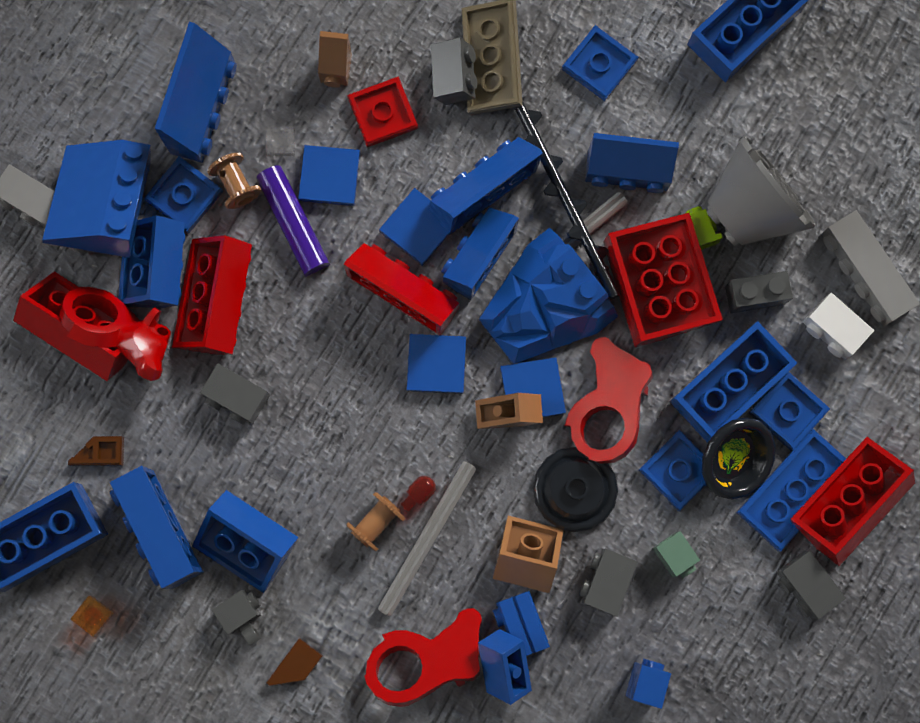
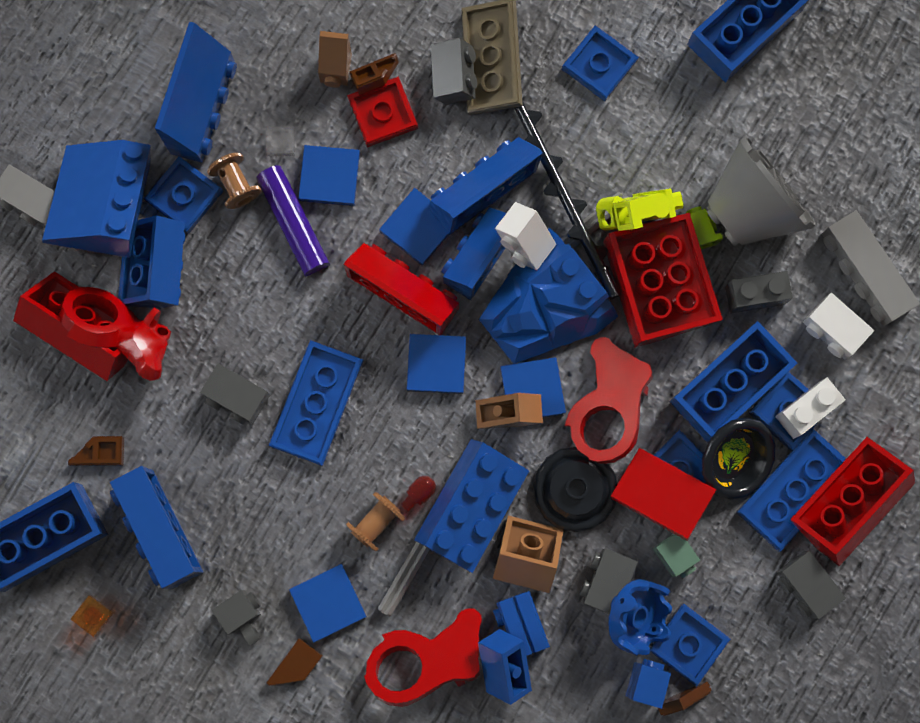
(212, 295): red slope -> none
(244, 541): blue slope -> none
(316, 403): none -> blue tile
(327, 603): none -> blue tile
(374, 74): none -> reddish brown tile
(471, 505): none -> blue brick
(525, 236): none -> white brick
(631, 162): blue slope -> none
(639, 616): none -> blue plate
(643, 206): none -> neon yellow hips
(663, 494): none -> red tile
(685, 699): none -> reddish brown tile
(691, 646): none -> blue tile
(810, 408): none -> white brick

